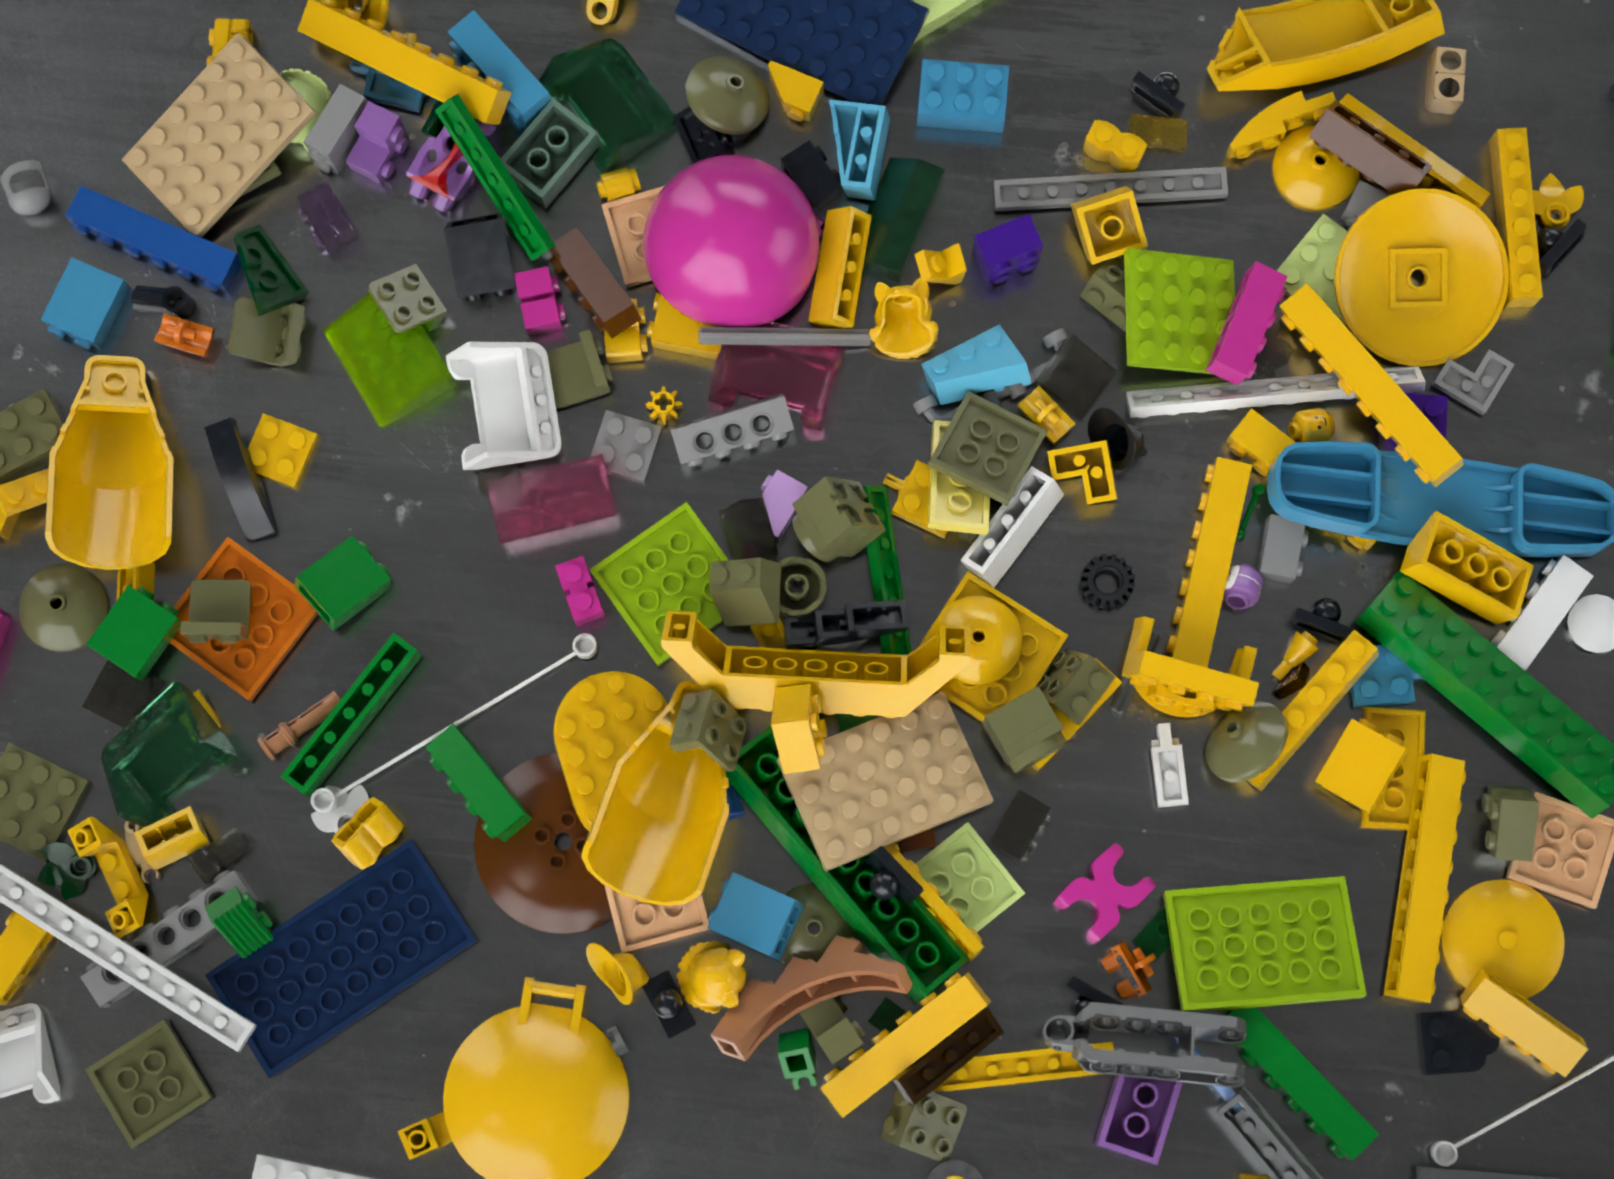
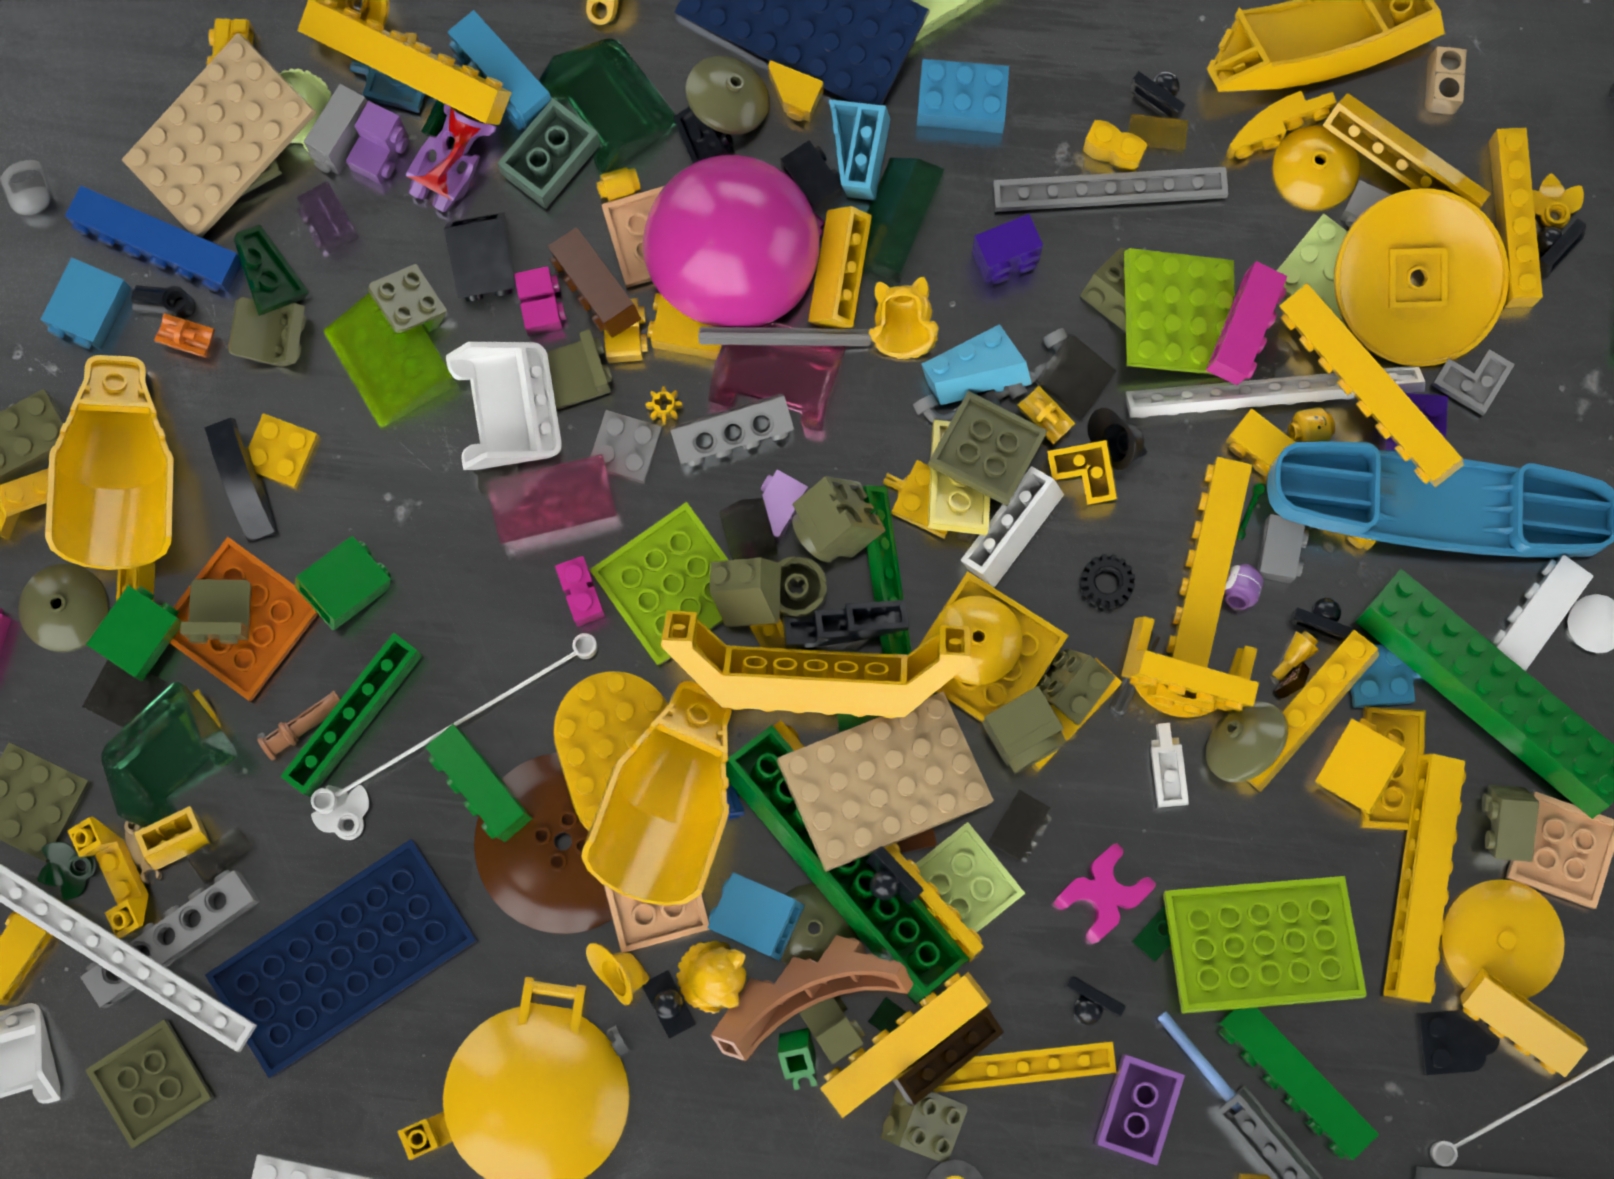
(240, 922): green brick -> none
(367, 833): yellow brick -> none
(494, 177): green plate -> none
(709, 724): olive bracket -> none
(798, 728): yellow brick -> none
(942, 266): yellow slope -> none
(1072, 1033): dark grey piece -> none
(1109, 224): yellow brick -> none
(1136, 980): orange hips -> none
(1368, 150): brick -> none
(1468, 569): yellow slope -> none

